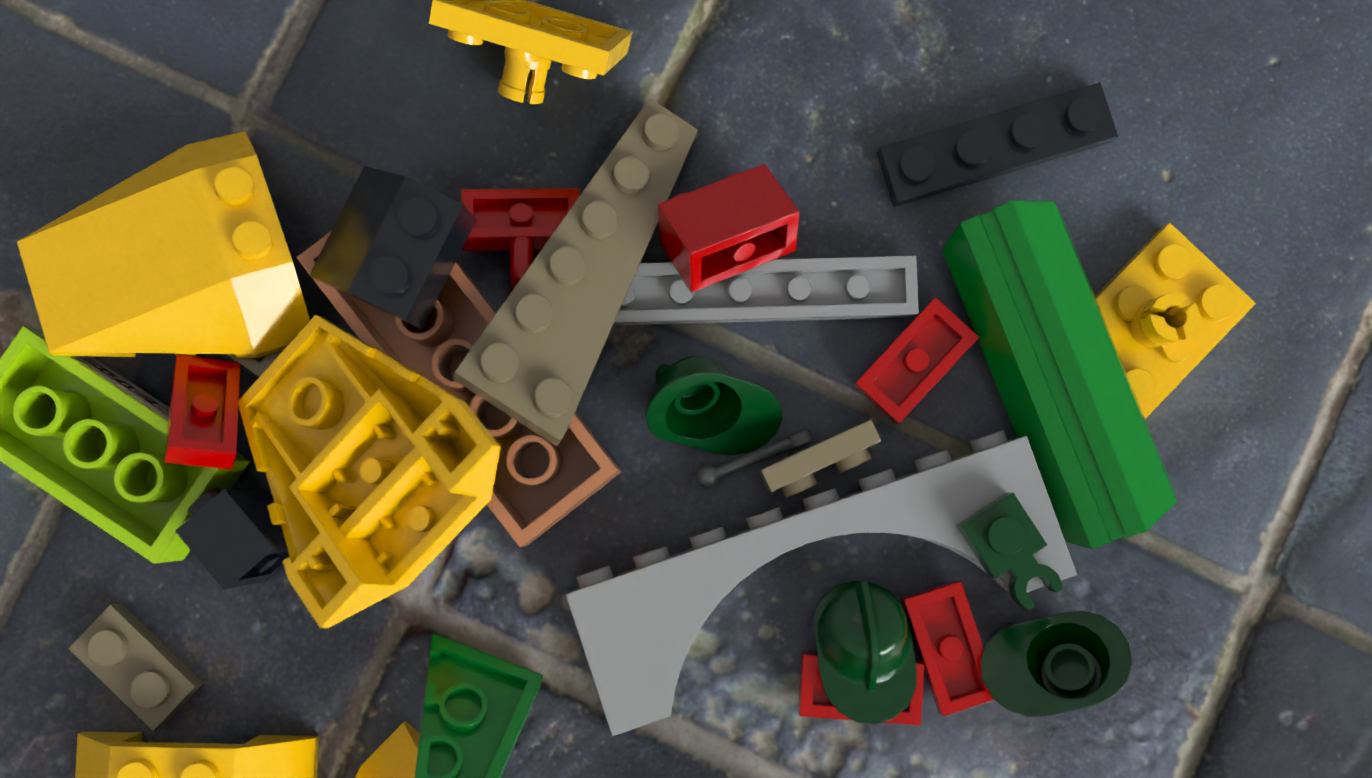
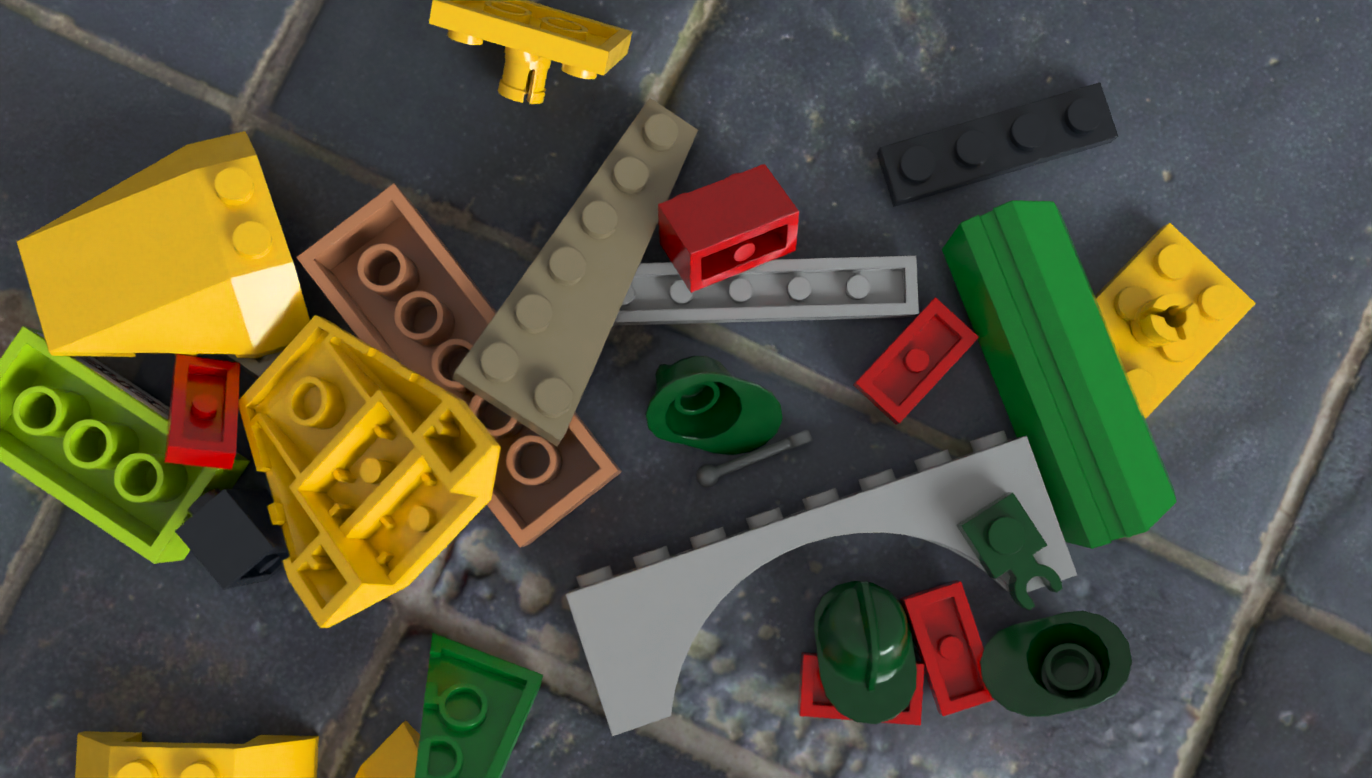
(136, 666): dark tan plate -> none
(394, 245): black slope -> none
(515, 221): red plate -> none
(843, 449): dark tan plate -> none

